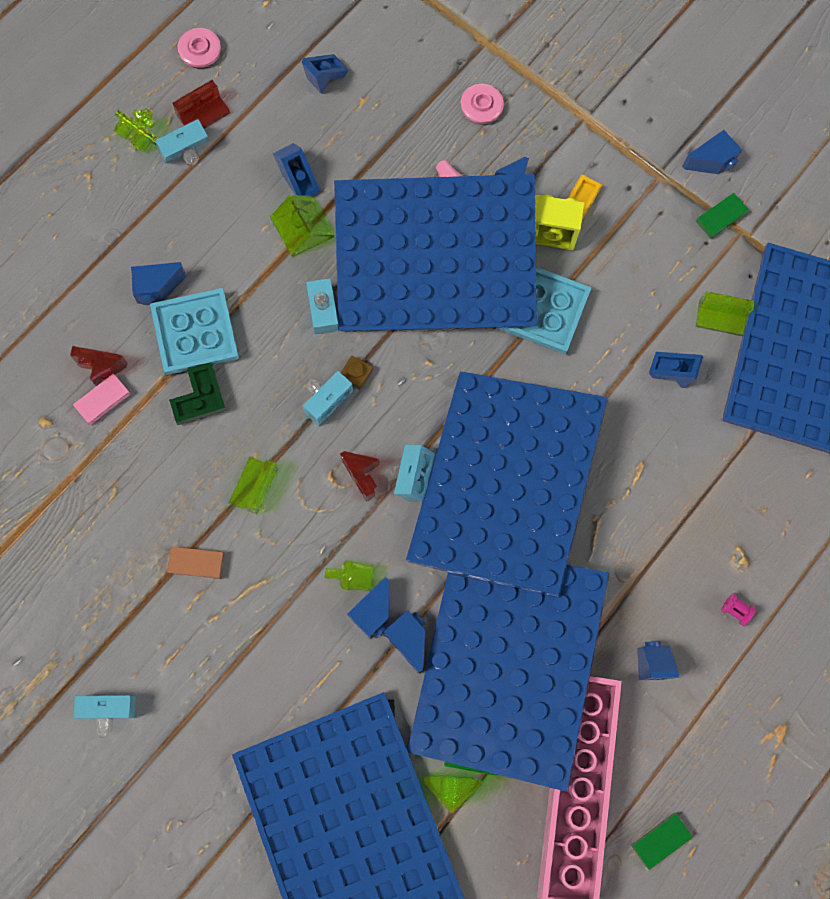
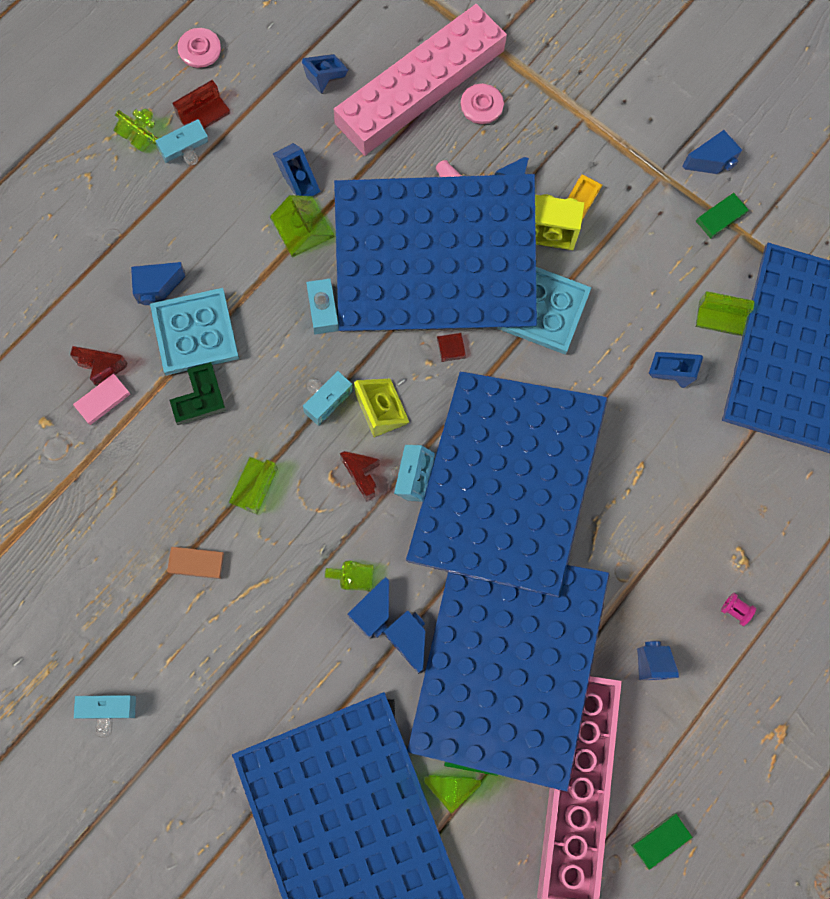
(356, 371): pearl gold plate -> none
(380, 405): none -> neon yellow slope
(419, 79): none -> bright pink brick
(451, 347): none -> clear red tile

